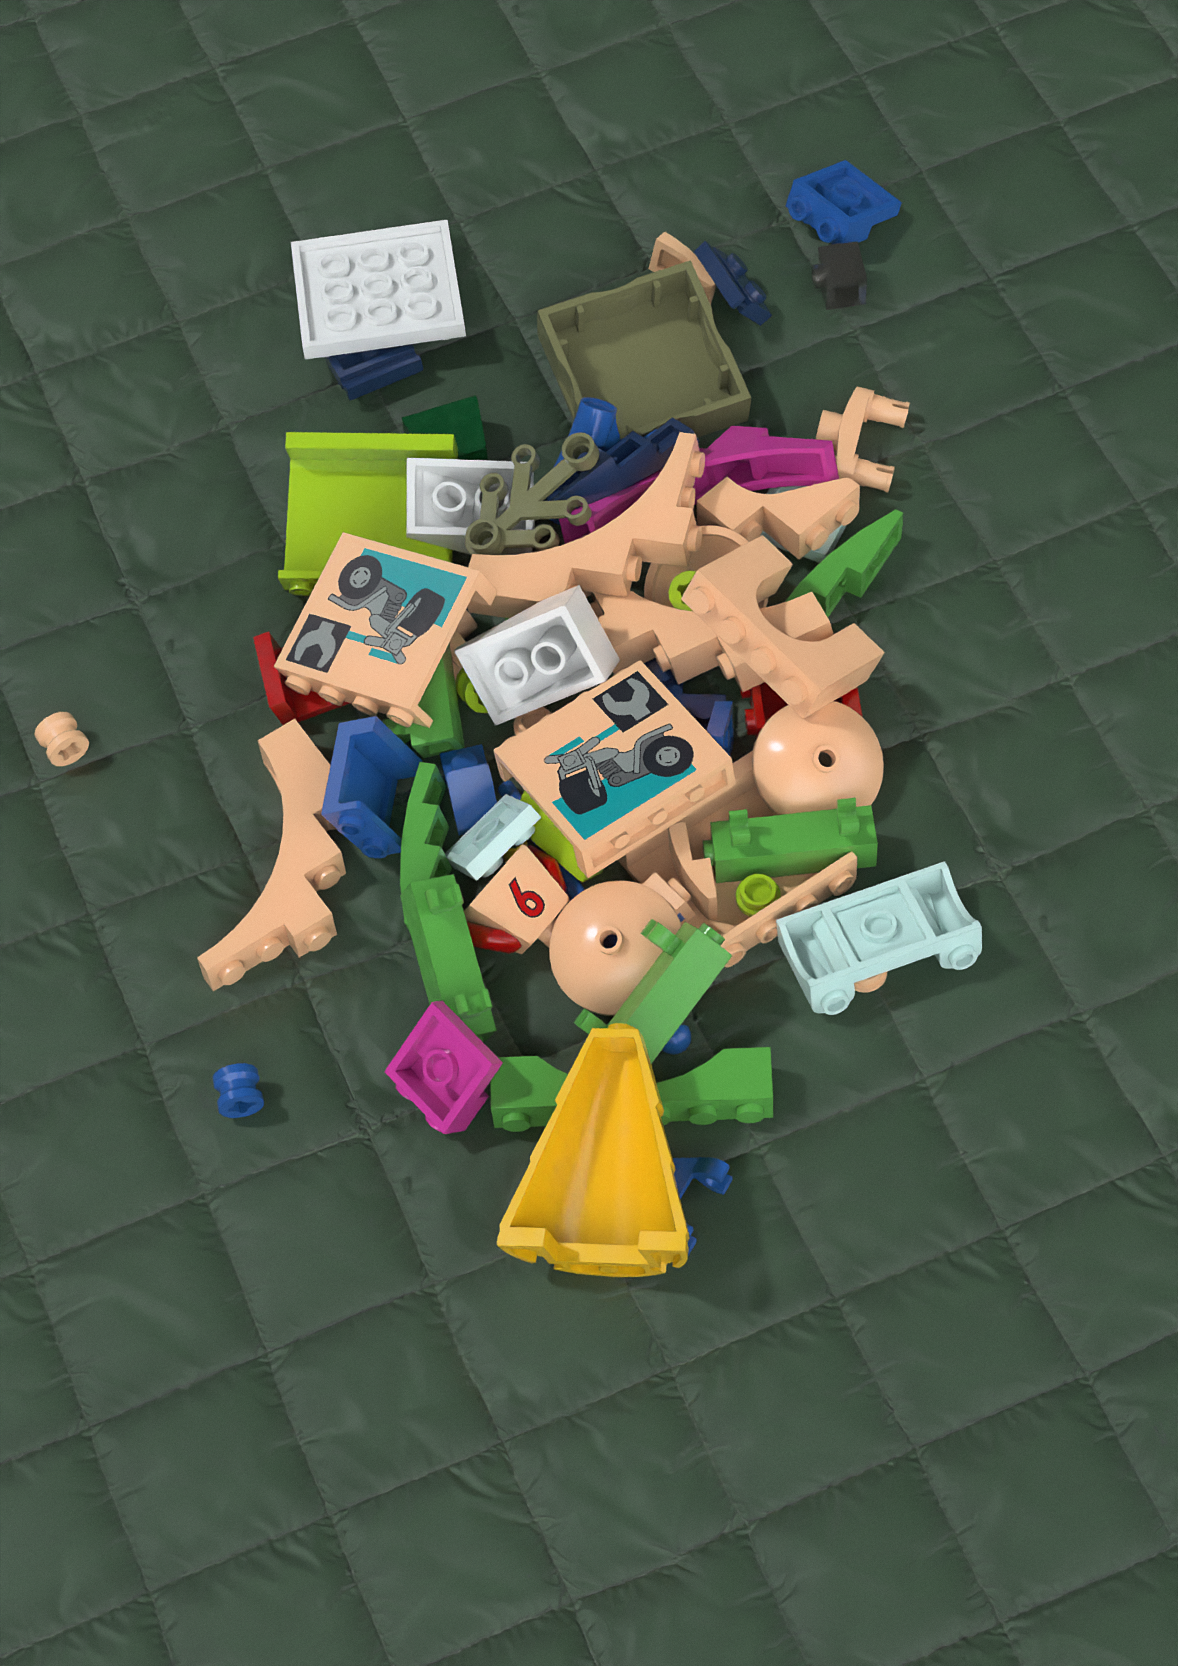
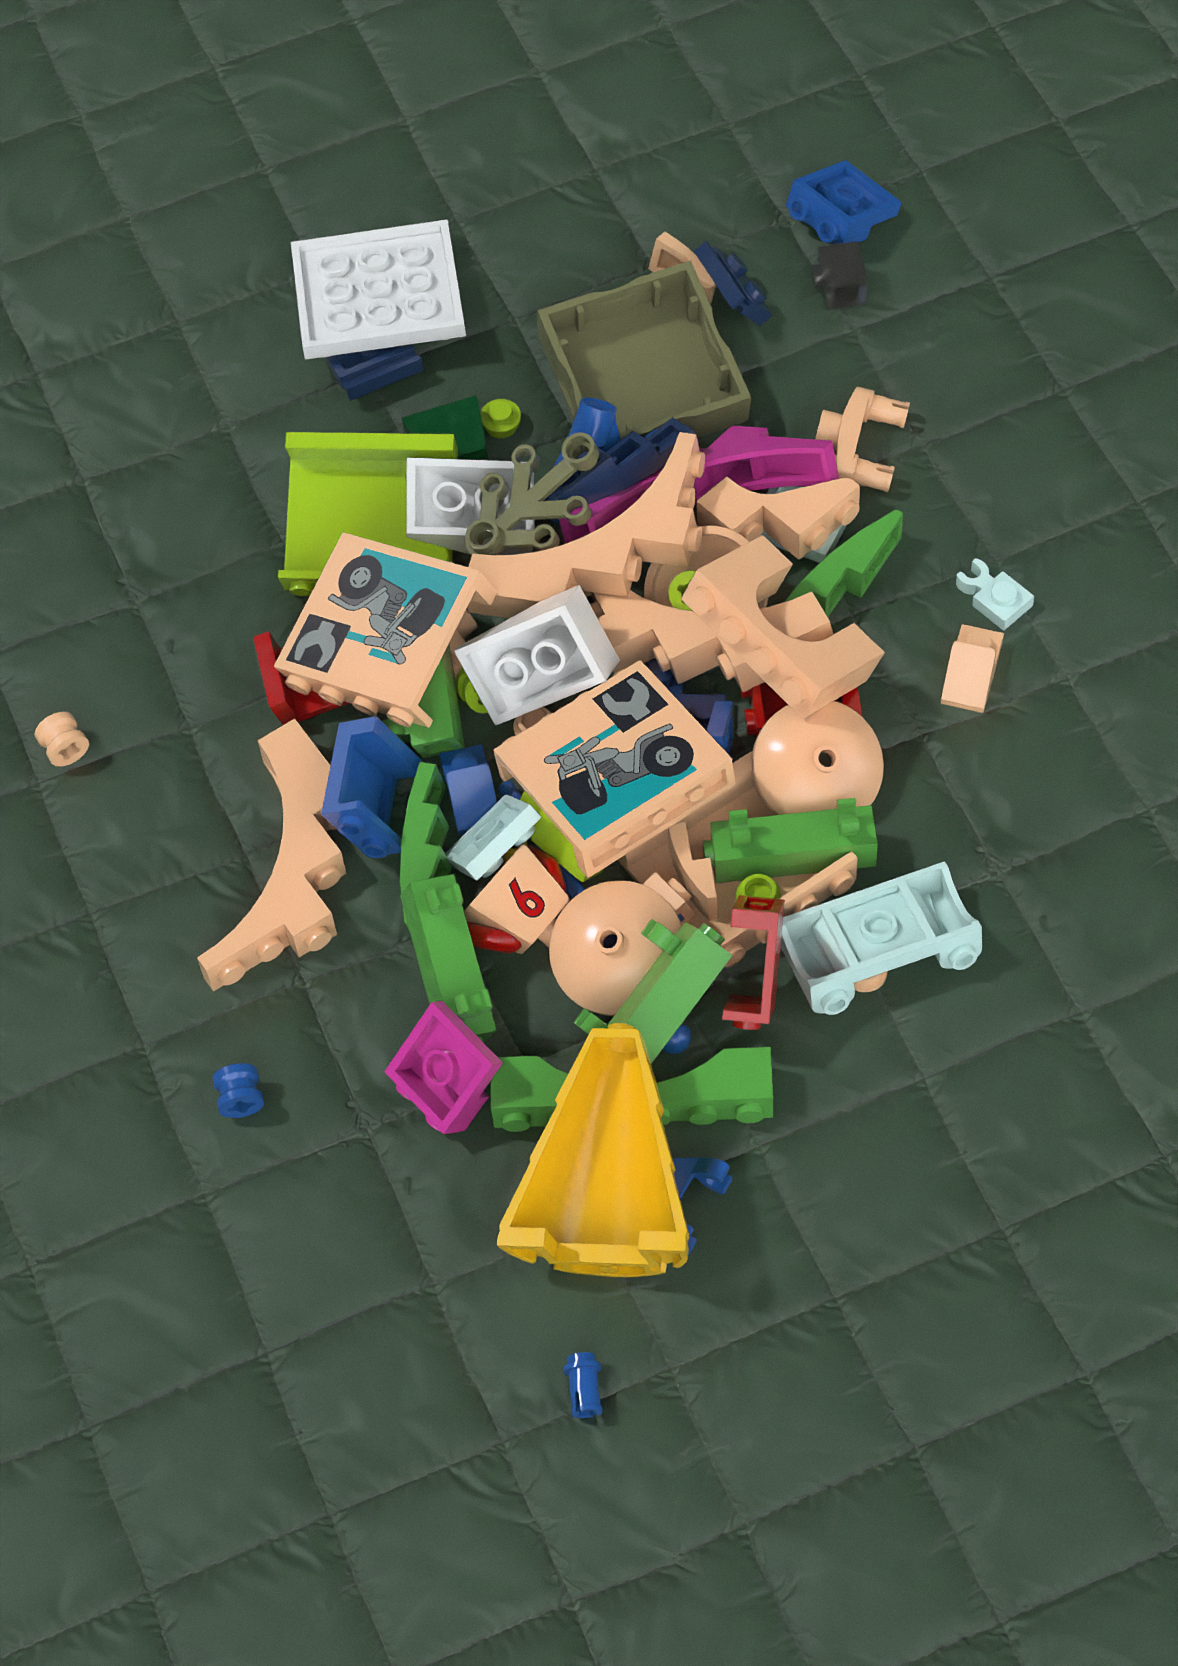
(500, 418): none -> lime plate
(583, 1384): none -> blue pin
(766, 915): none -> panel
(971, 668): none -> light nougat slope
(996, 598): none -> light aqua plate

